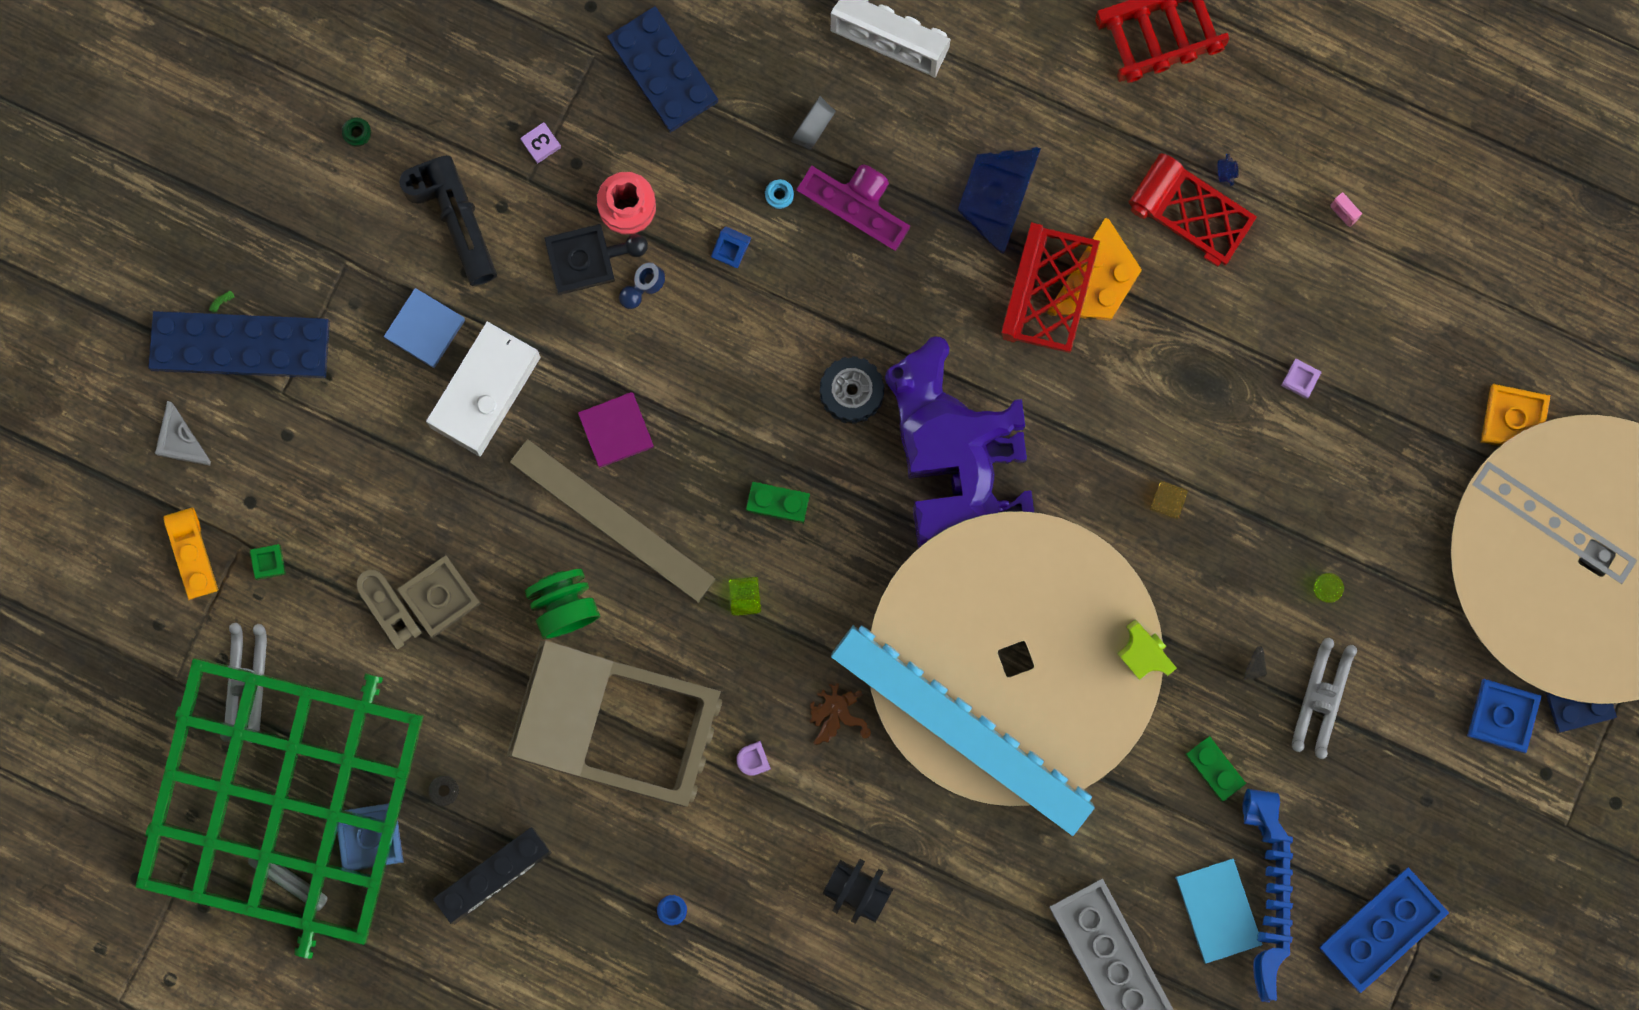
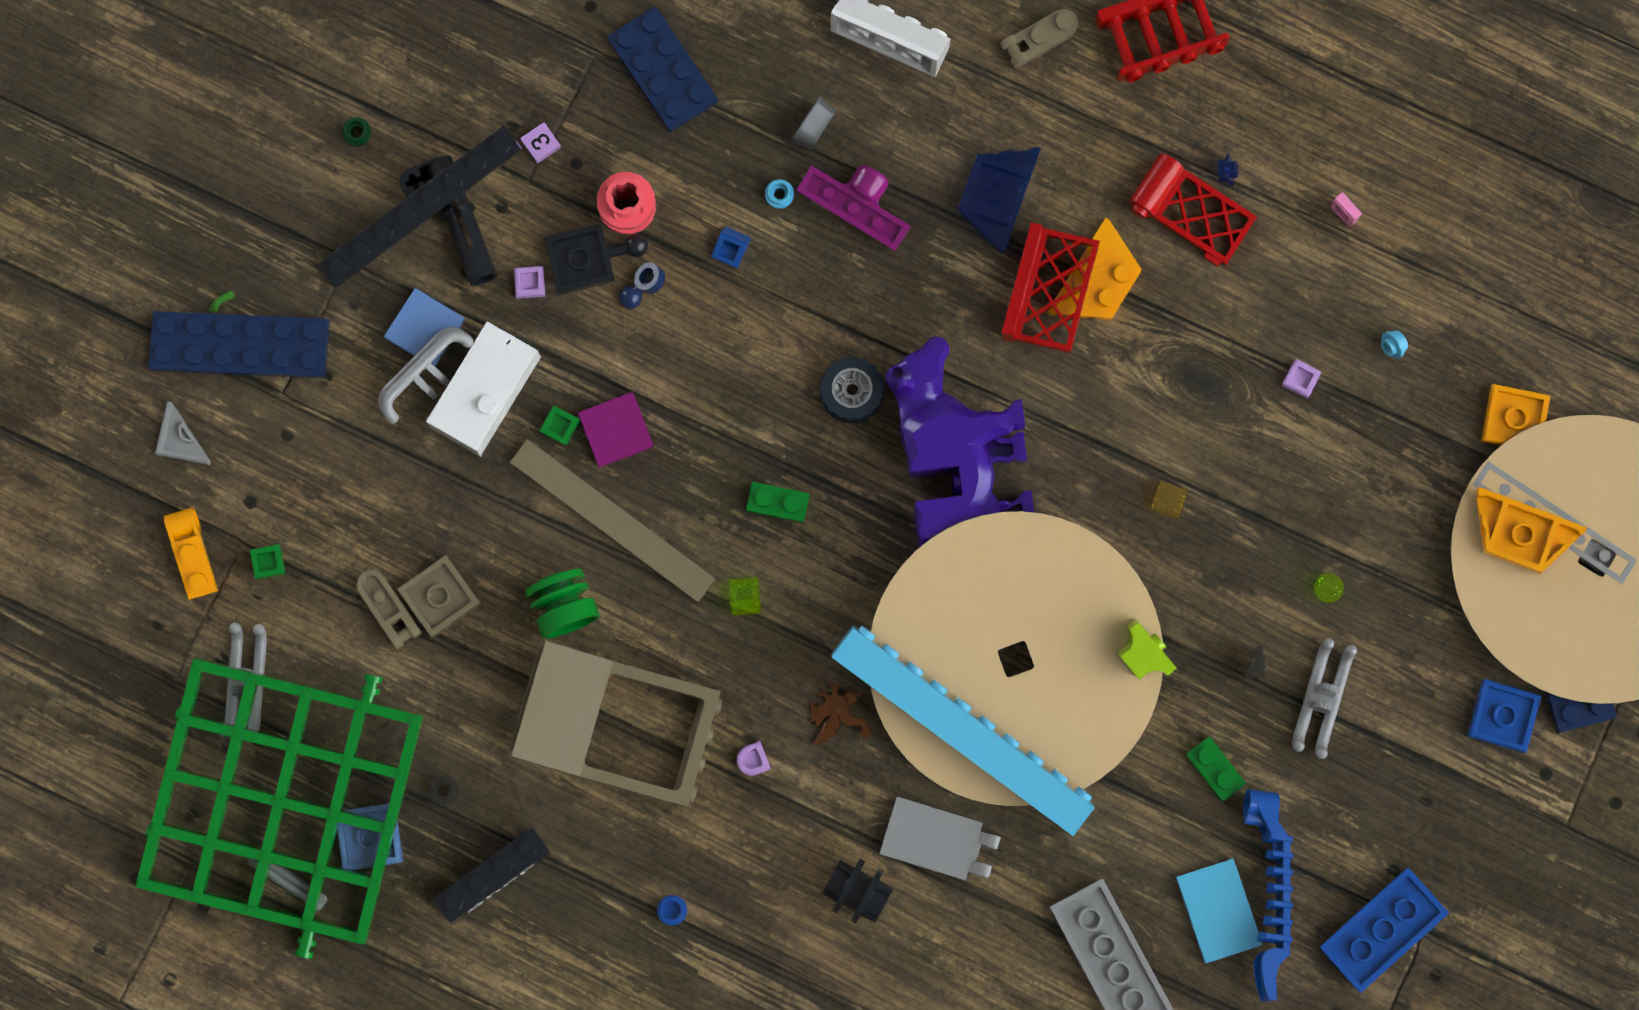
(416, 365): none -> light grey piece
(420, 206): none -> black plate
(529, 282): none -> lavender tile
(559, 425): none -> green plate
(936, 840): none -> light grey tile
(1041, 36): none -> dark tan plate
(1394, 344): none -> medium azure plate
(1523, 532): none -> light orange wing

